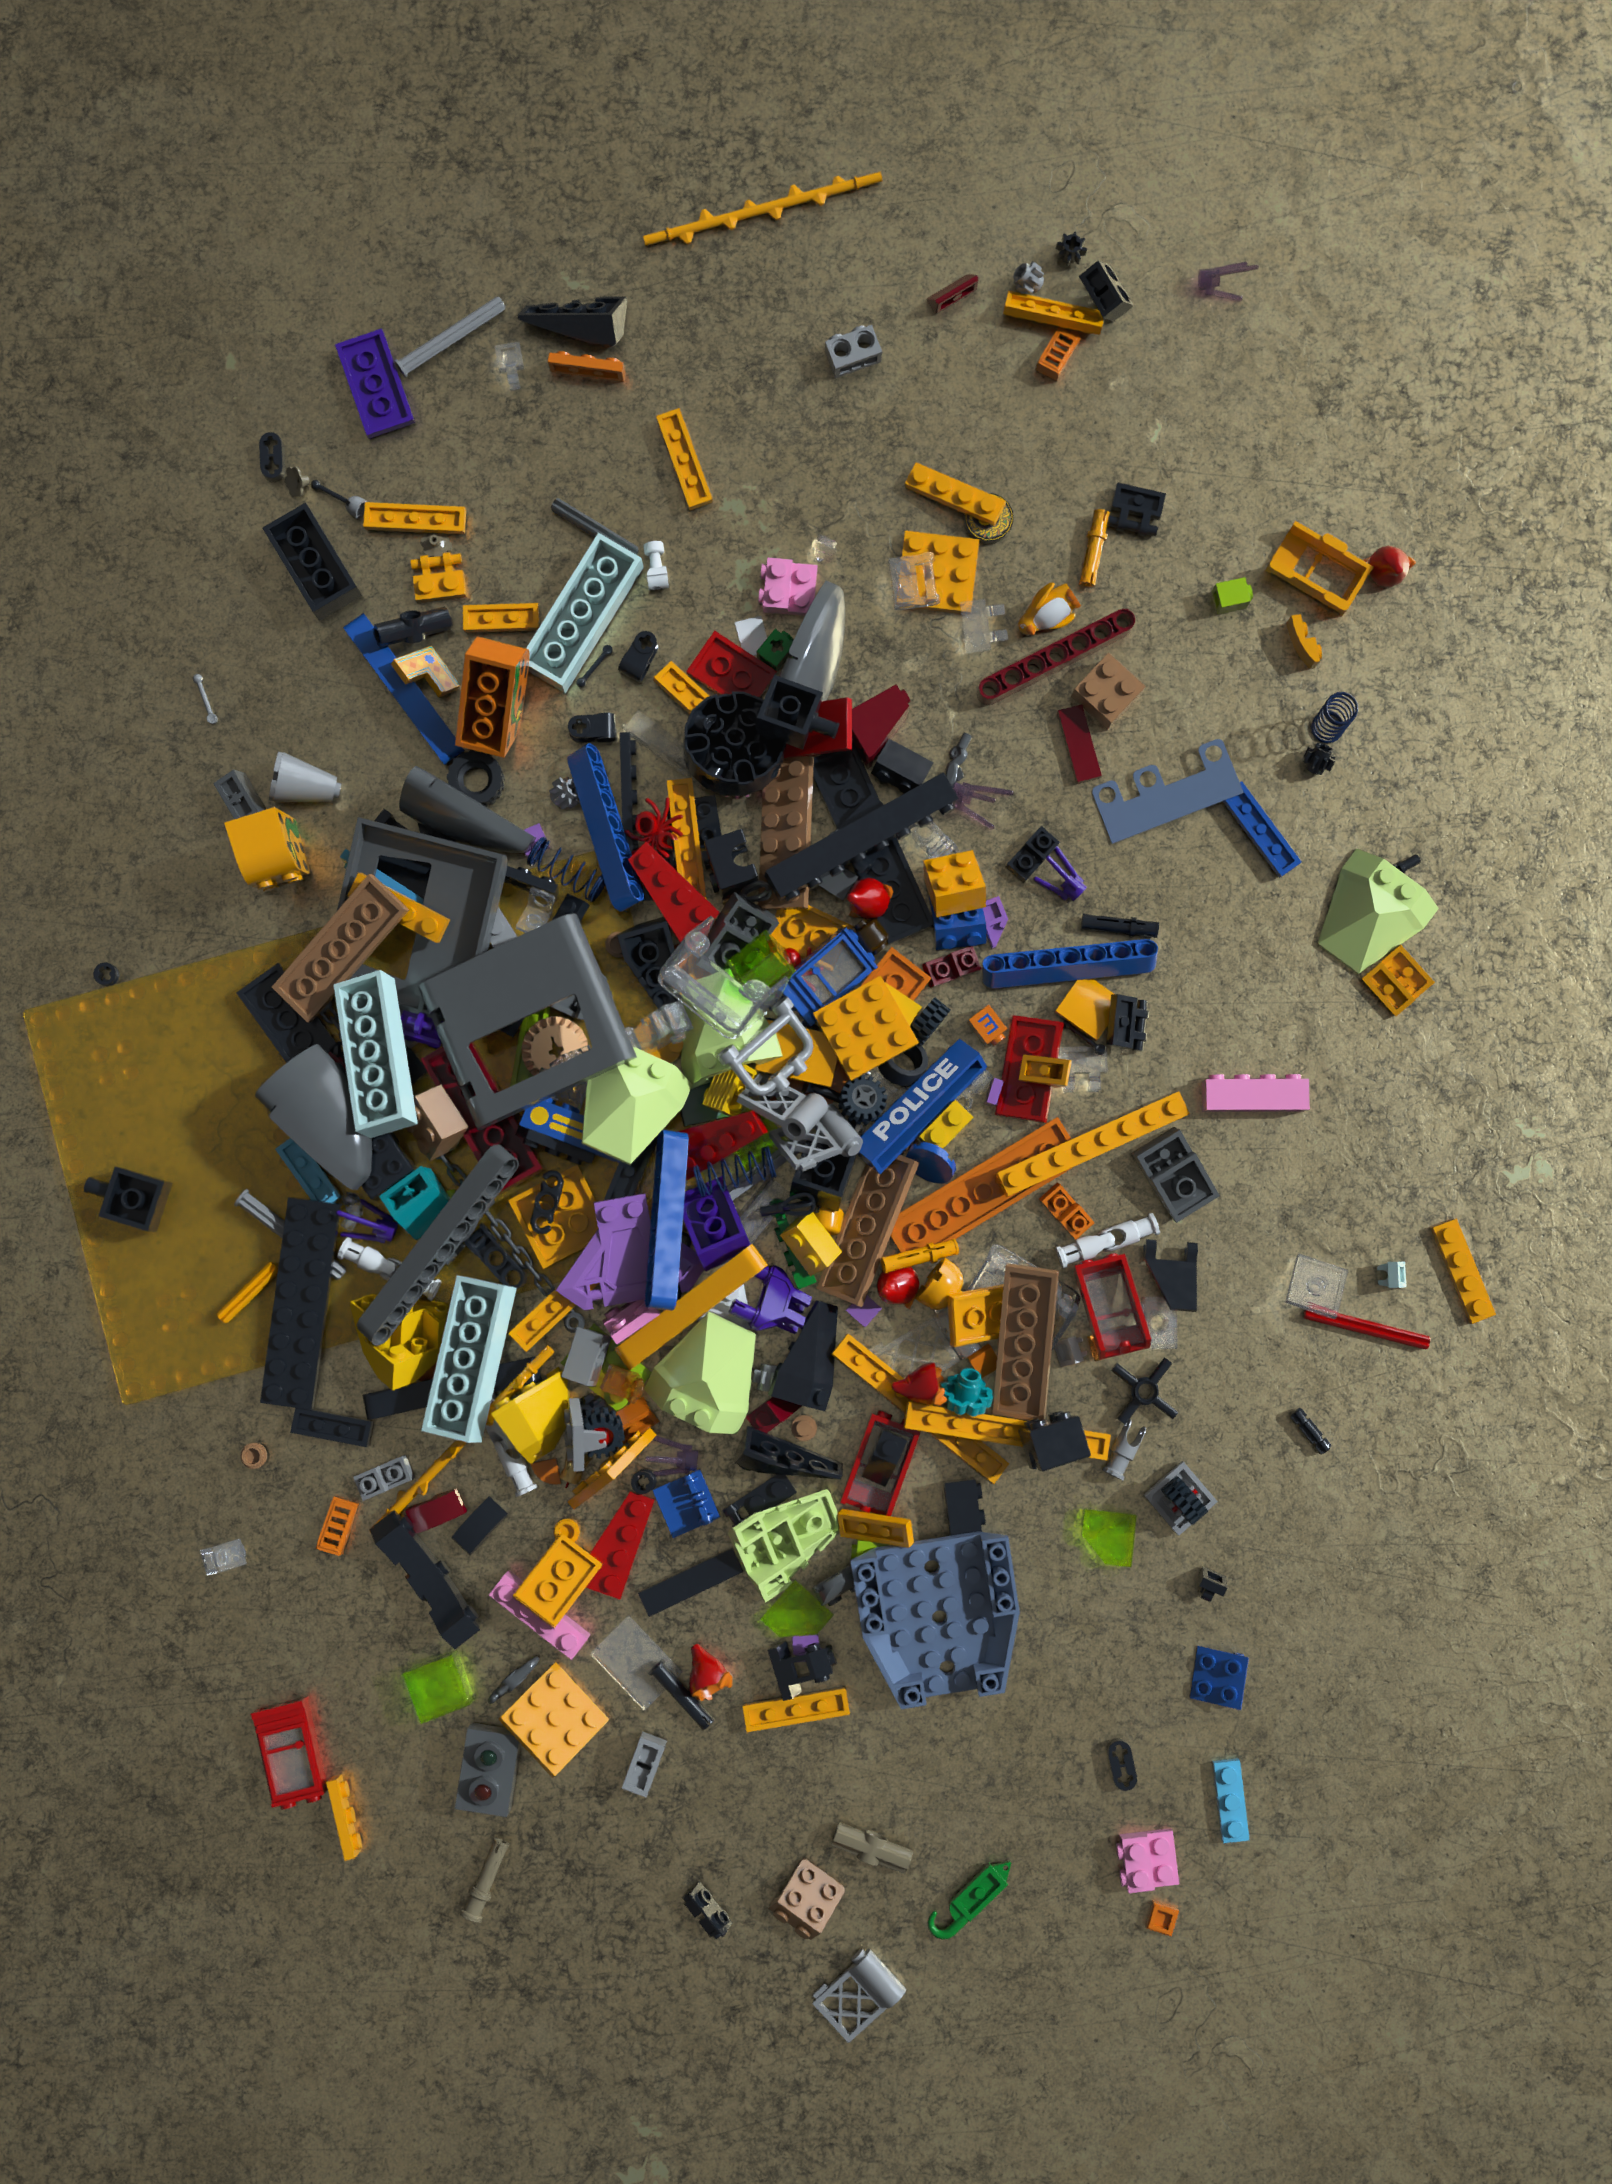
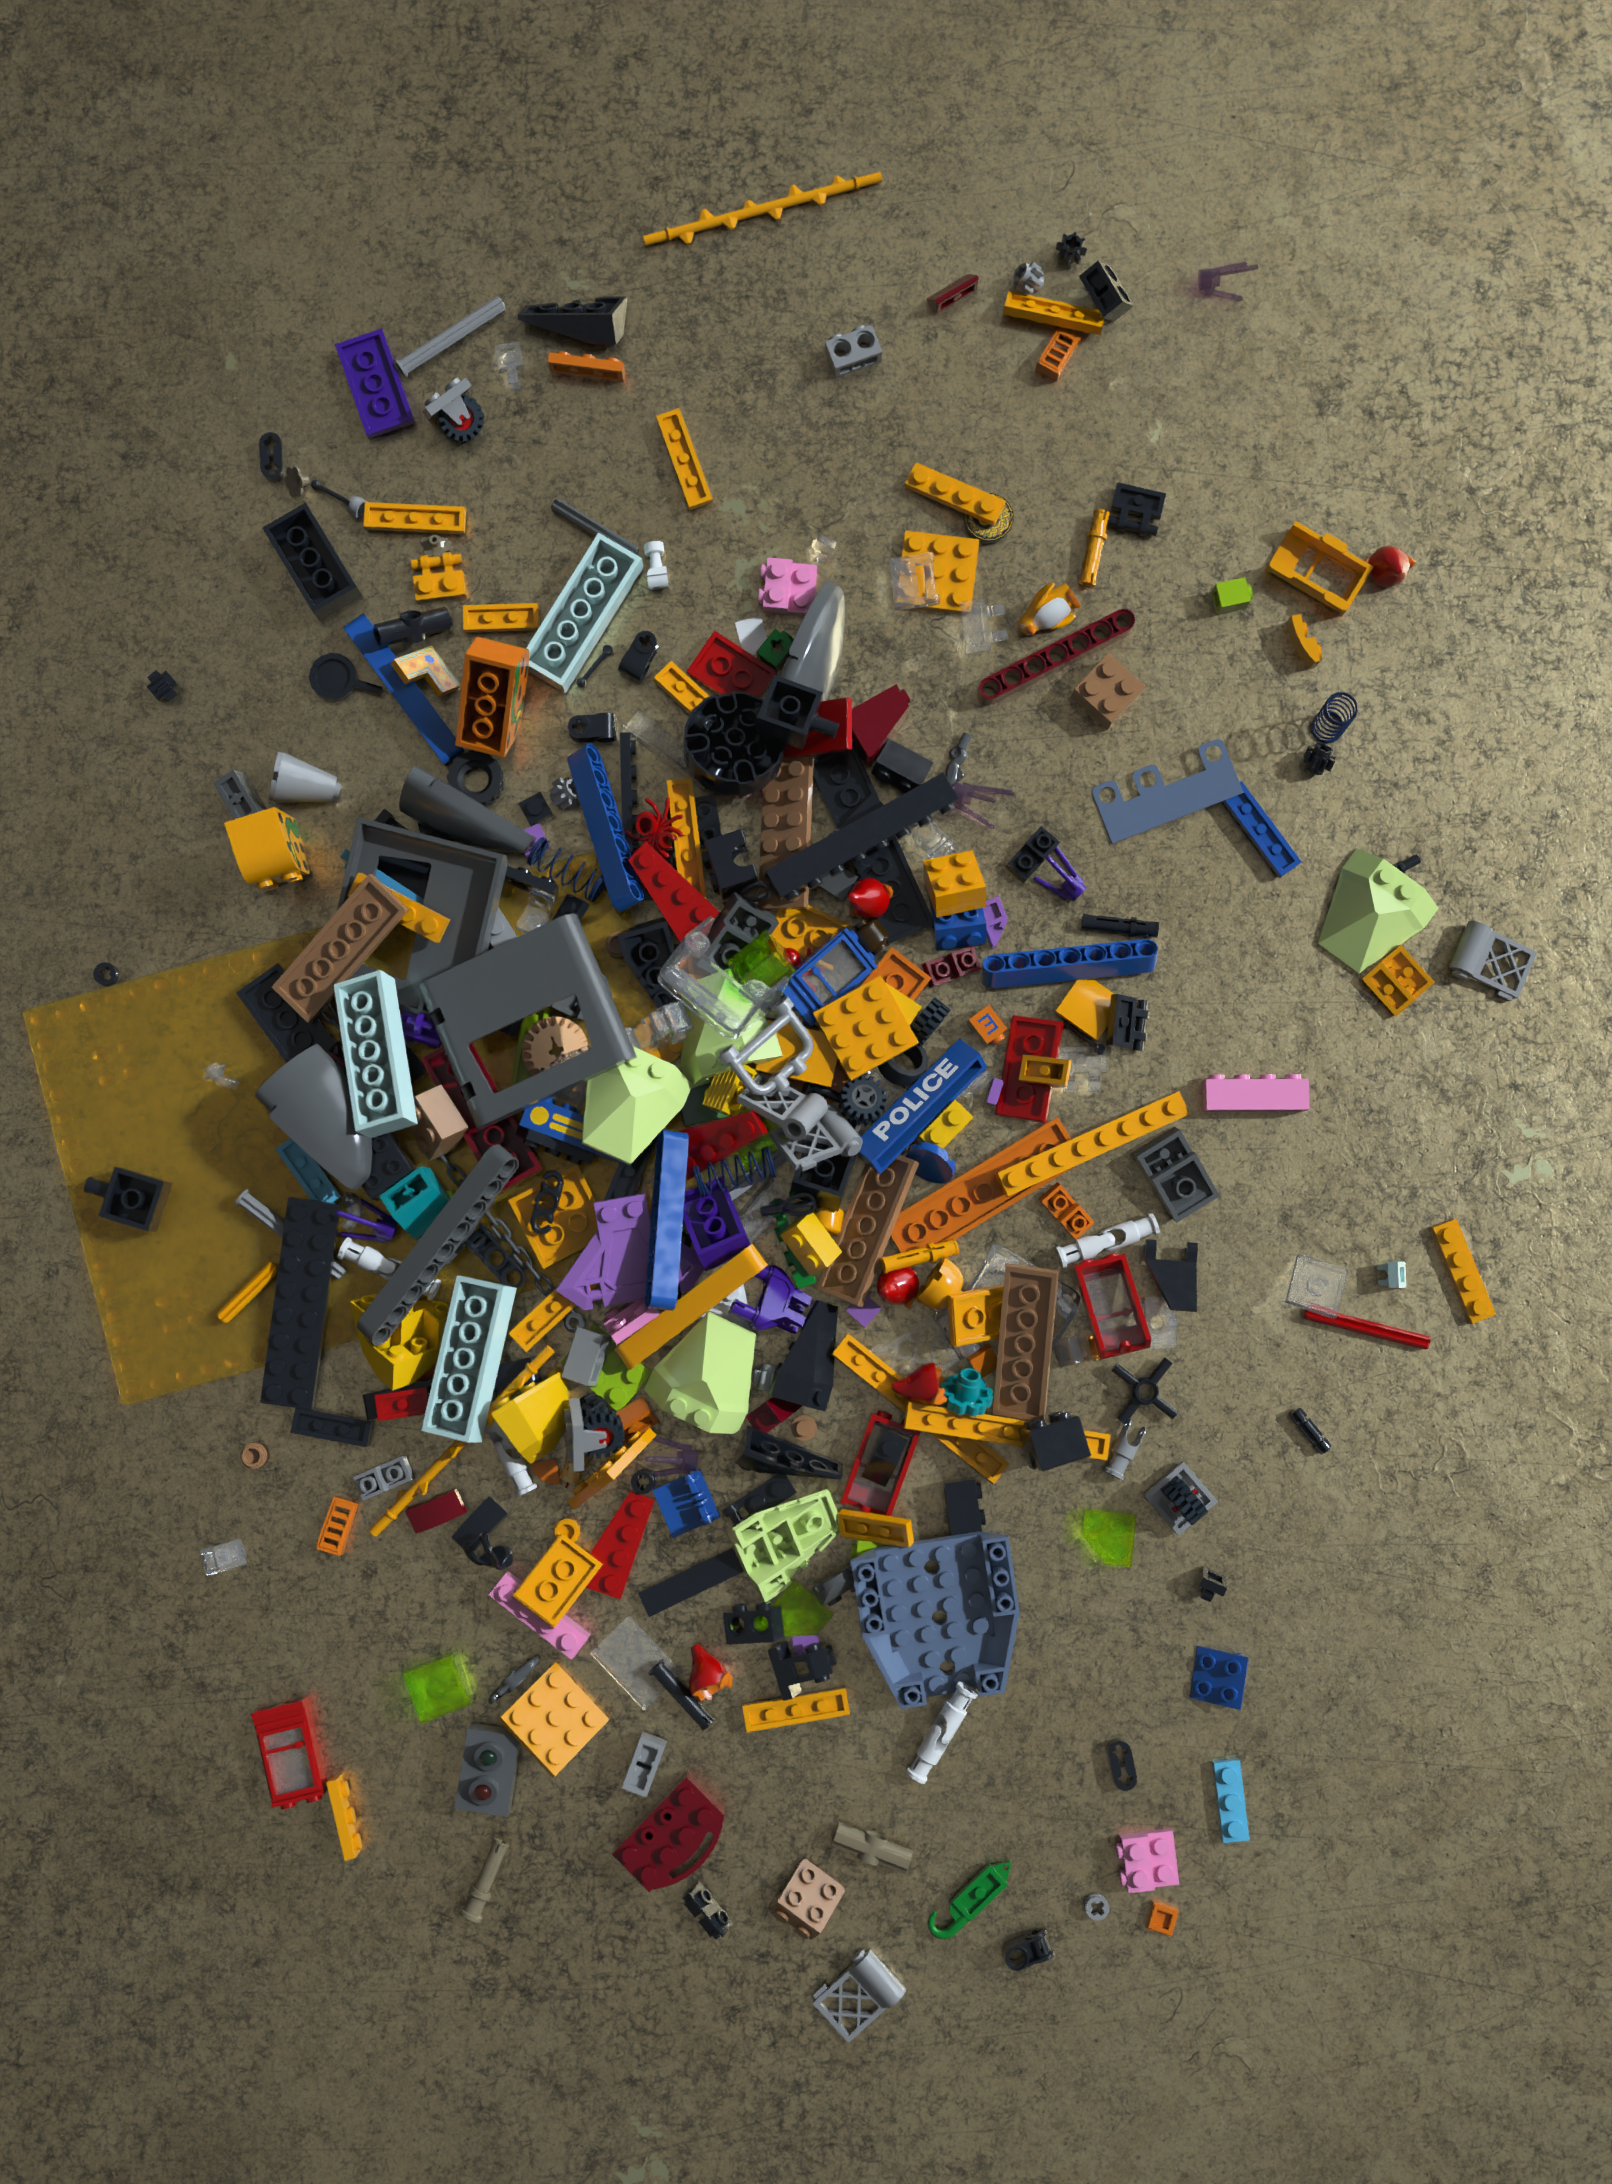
(162, 685): none -> black gear
(211, 718): light grey hinge -> none
(216, 1074): none -> clear plate
(336, 678): none -> black piece
(402, 1403): none -> red plate
(427, 1577): black brick -> none
(457, 413): none -> plate
(496, 1557): none -> black piece
(535, 809): none -> black plate
(623, 1383): clear orange bracket -> none
(671, 1834): none -> dark red piece
(754, 1628): none -> black brick
(939, 1734): none -> white piece
(1030, 1949): none -> black piece
(1079, 744): dark red tile -> none
(1088, 1908): none -> light grey bush
(1472, 955): none -> light grey piece

